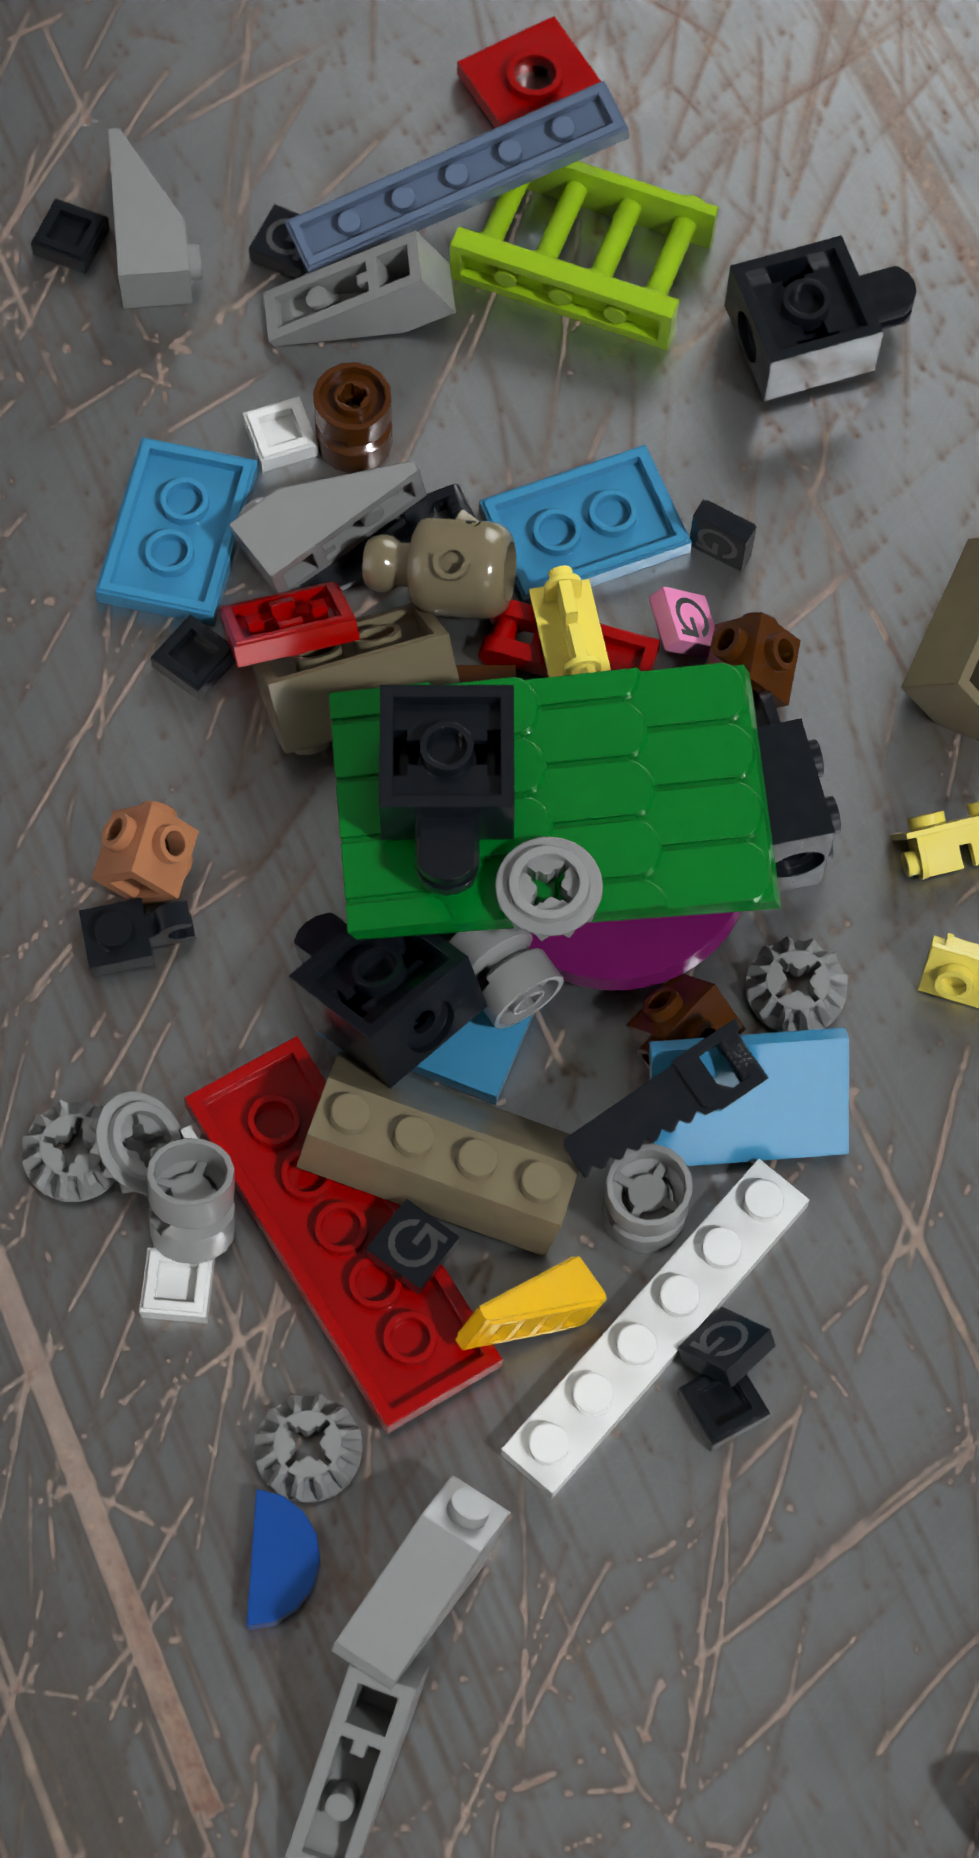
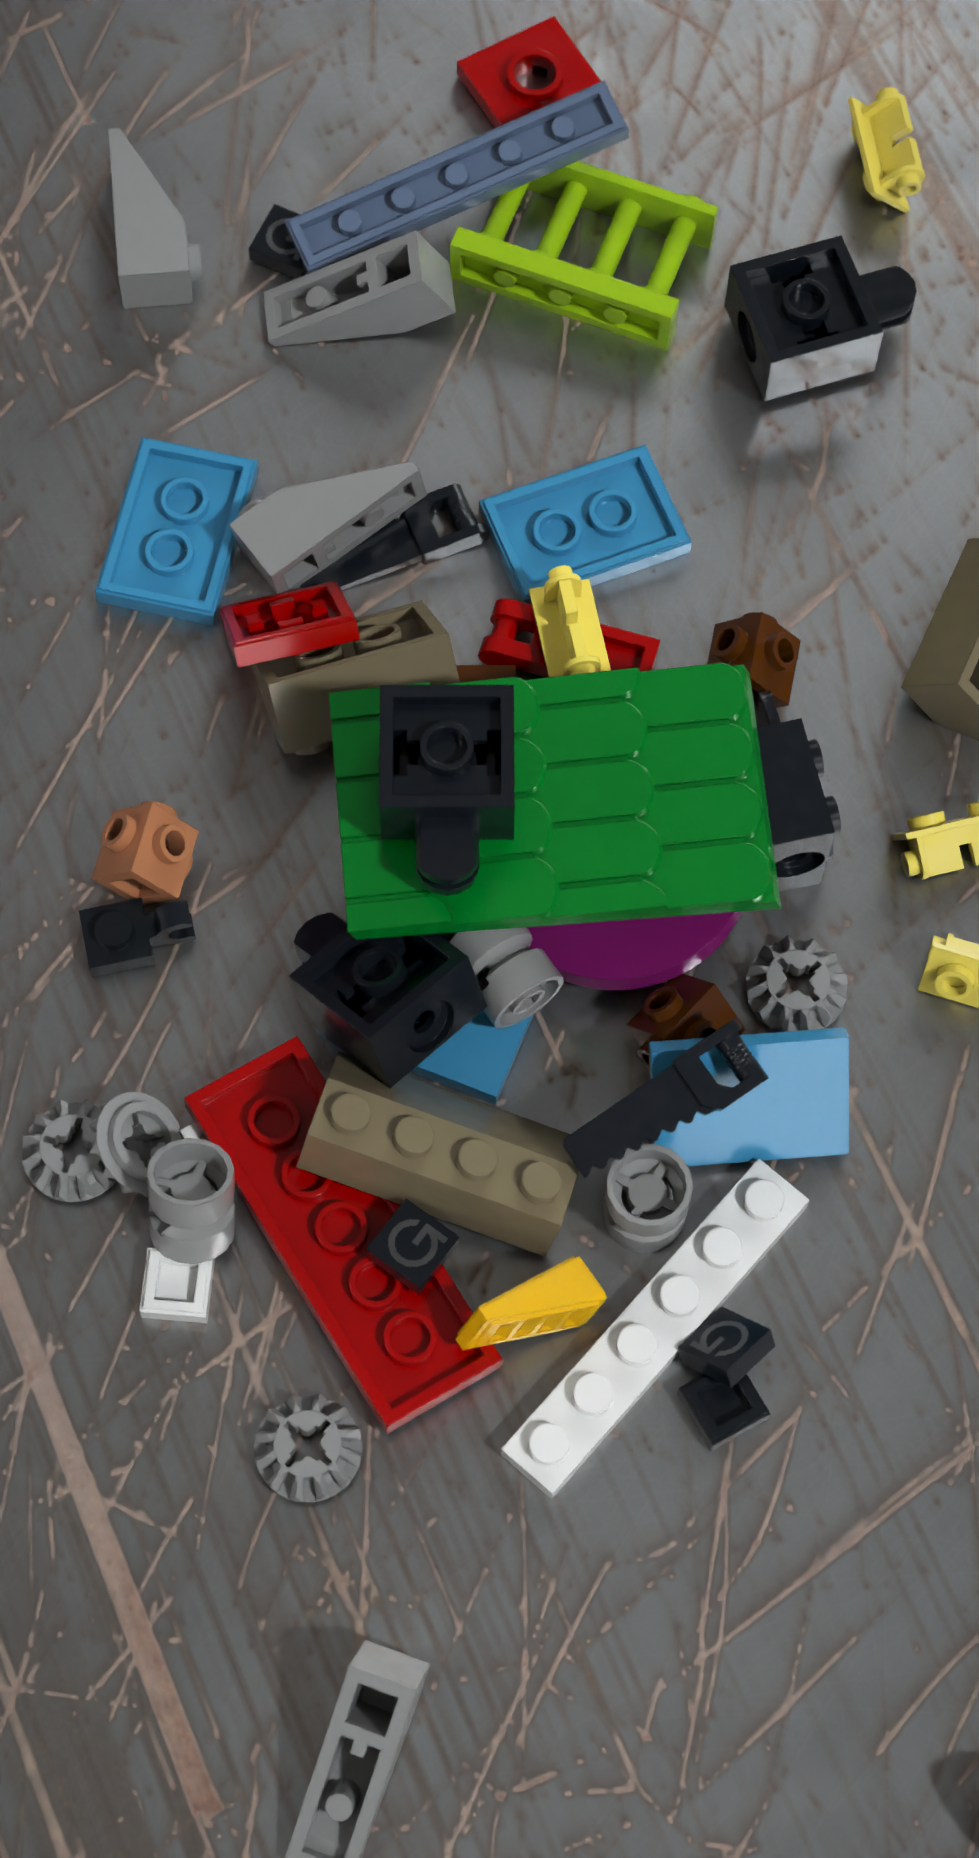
(70, 236): black tile -> none
(193, 657): black tile -> none
(280, 434): white tile -> none
(282, 1561): blue tile -> none
(353, 417): reddish brown wheel -> none
(422, 1582): light grey slope -> none
(449, 566): dark tan piece -> none
(543, 861): light grey gear -> none
(683, 621): bright pink tile -> none
(722, 534): black tile -> none
(889, 167): none -> light yellow hinge

